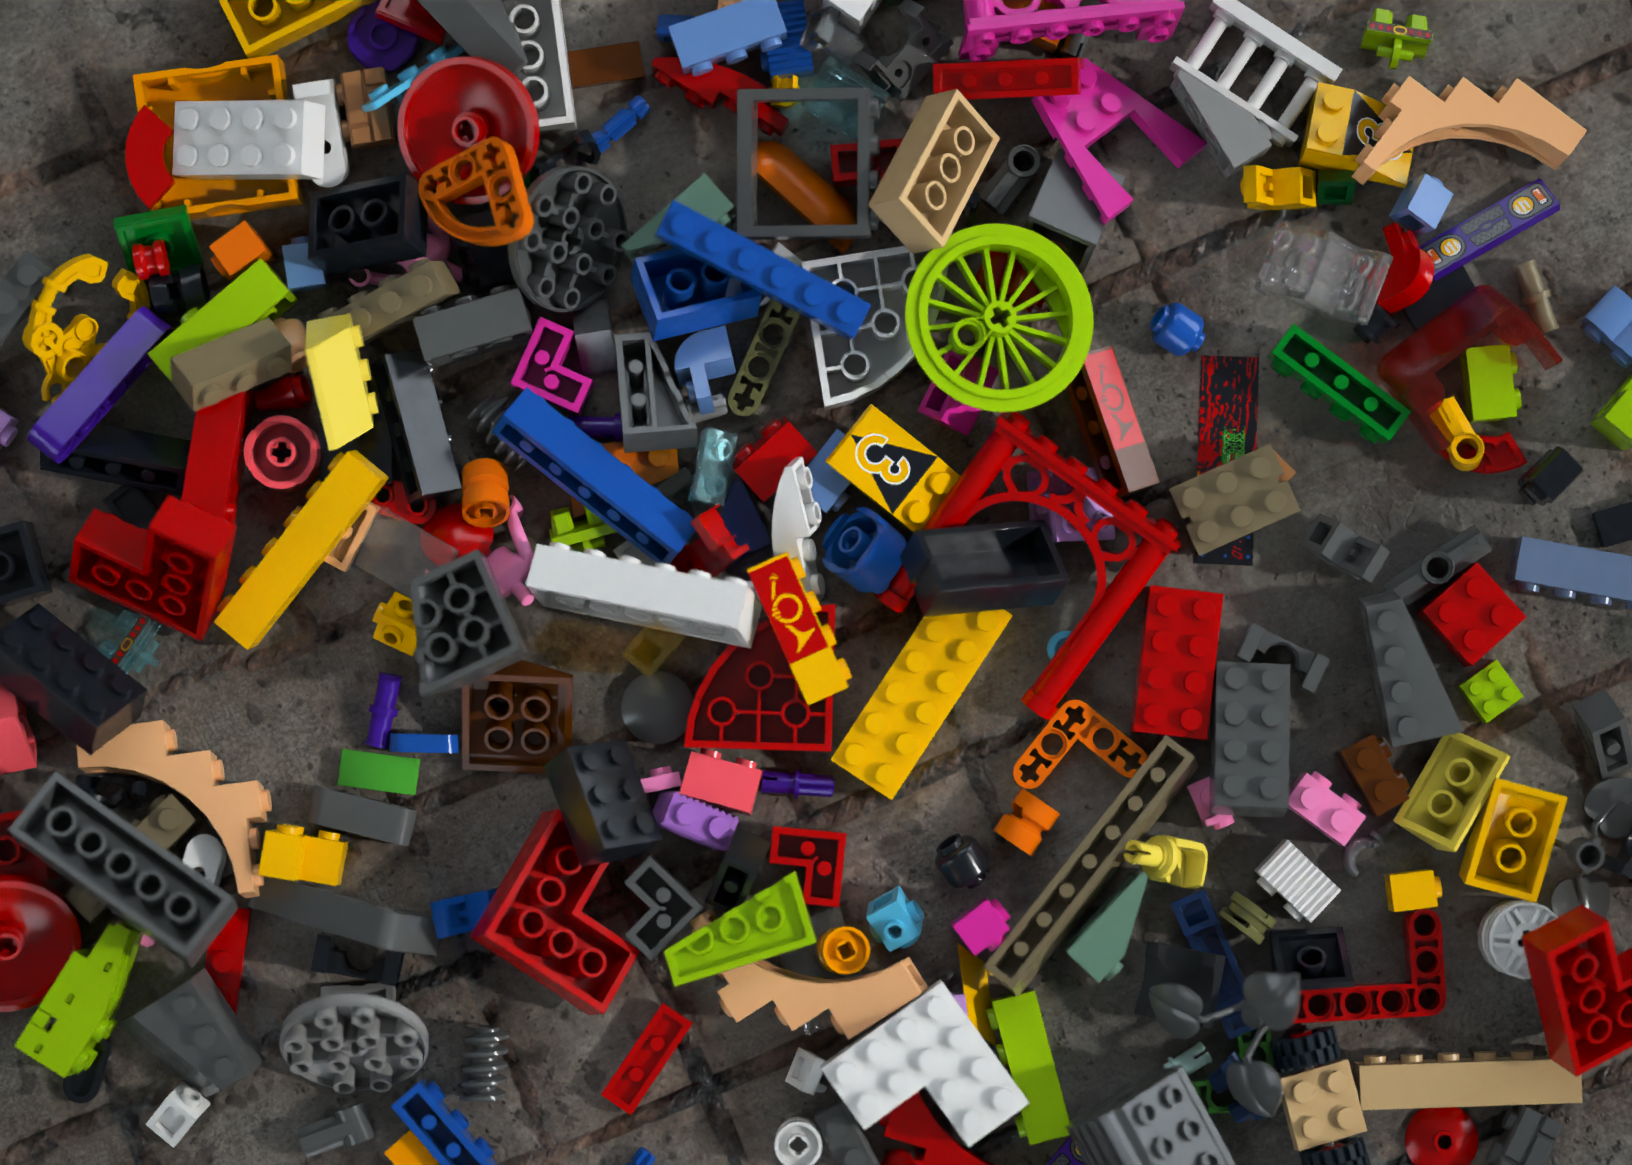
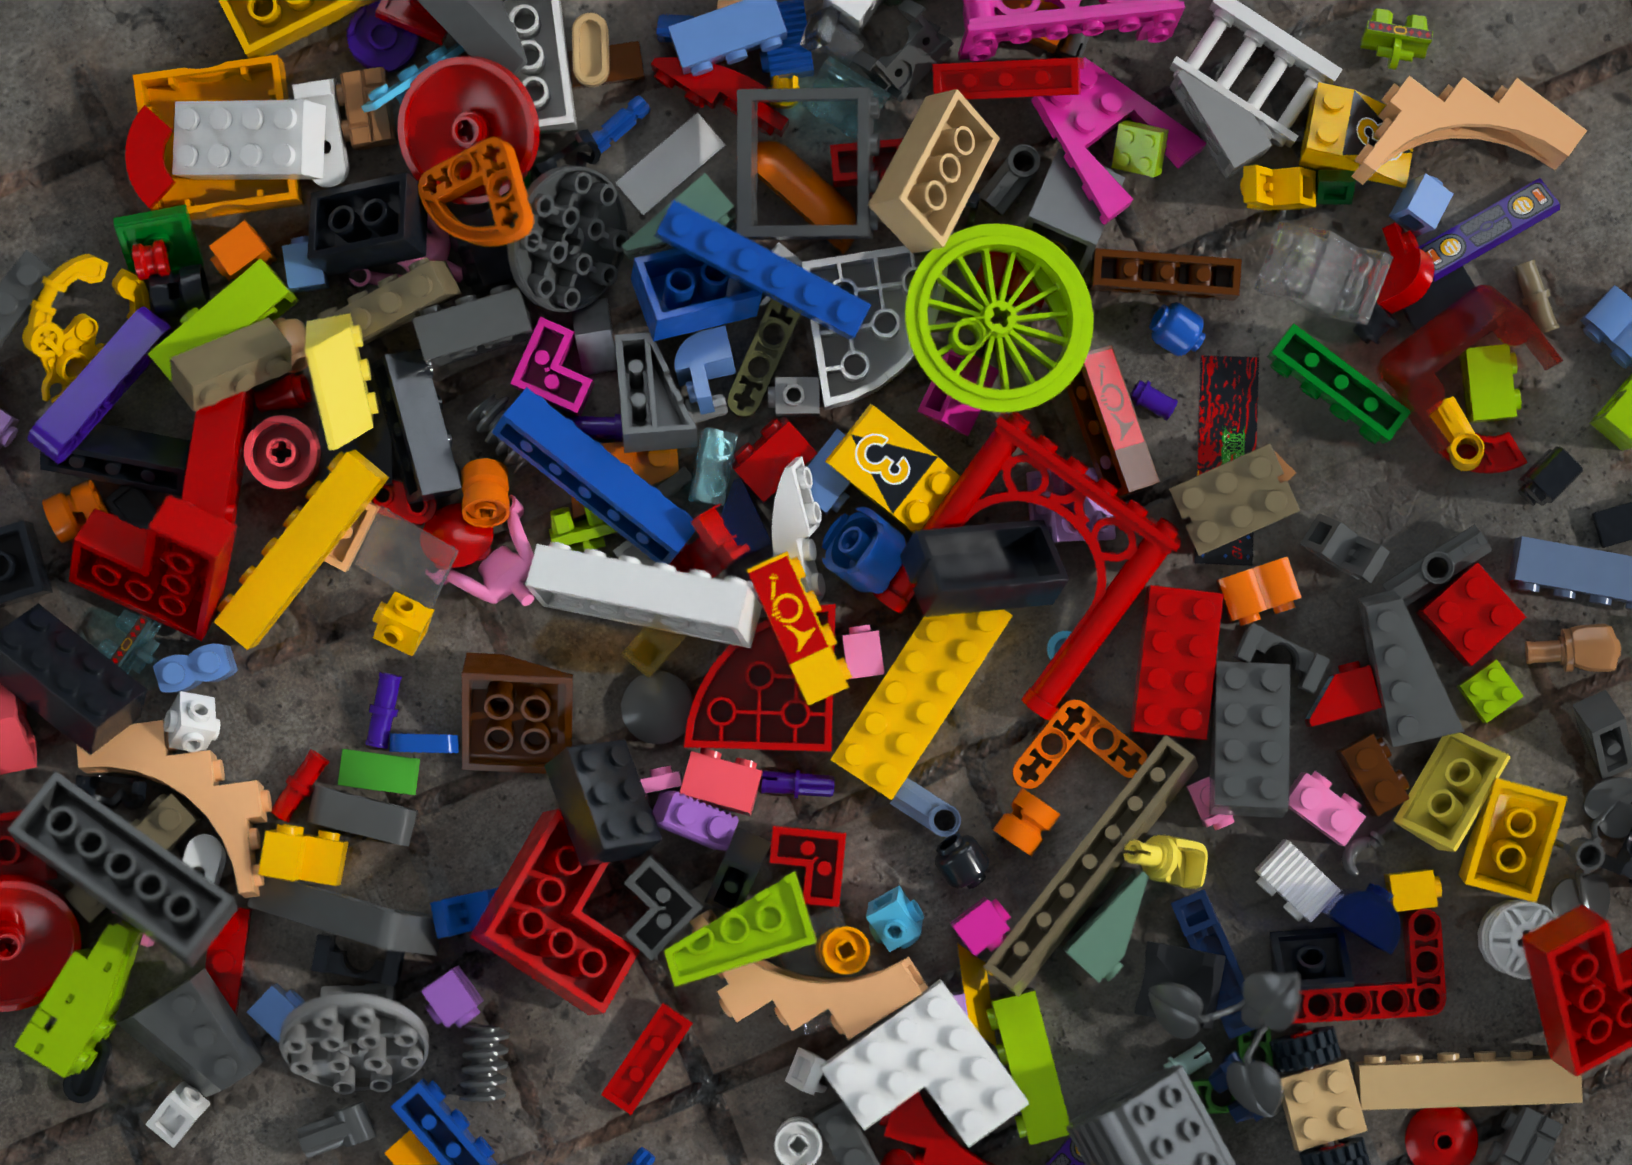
(69, 512): none -> orange wheel
(187, 672): none -> medium blue brick
(187, 728): none -> white brick
(273, 1008): none -> medium blue brick
(299, 785): none -> red pin
(452, 999): none -> medium lavender brick
(462, 625): dark grey wedge -> none
(590, 50): none -> tan tile
(670, 163): none -> white sticker
(795, 396): none -> light grey brick
(863, 652): none -> bright pink brick
(923, 806): none -> sand blue piece
(1140, 148): none -> lime piece
(1153, 399): none -> dark purple pin
(1165, 274): none -> reddish brown brick
(1244, 910): olive wheel -> none
(1258, 590): none -> orange brick
(1345, 695): none -> red slope
(1367, 915): none -> clear blue brick
(1583, 647): none -> medium nougat piece

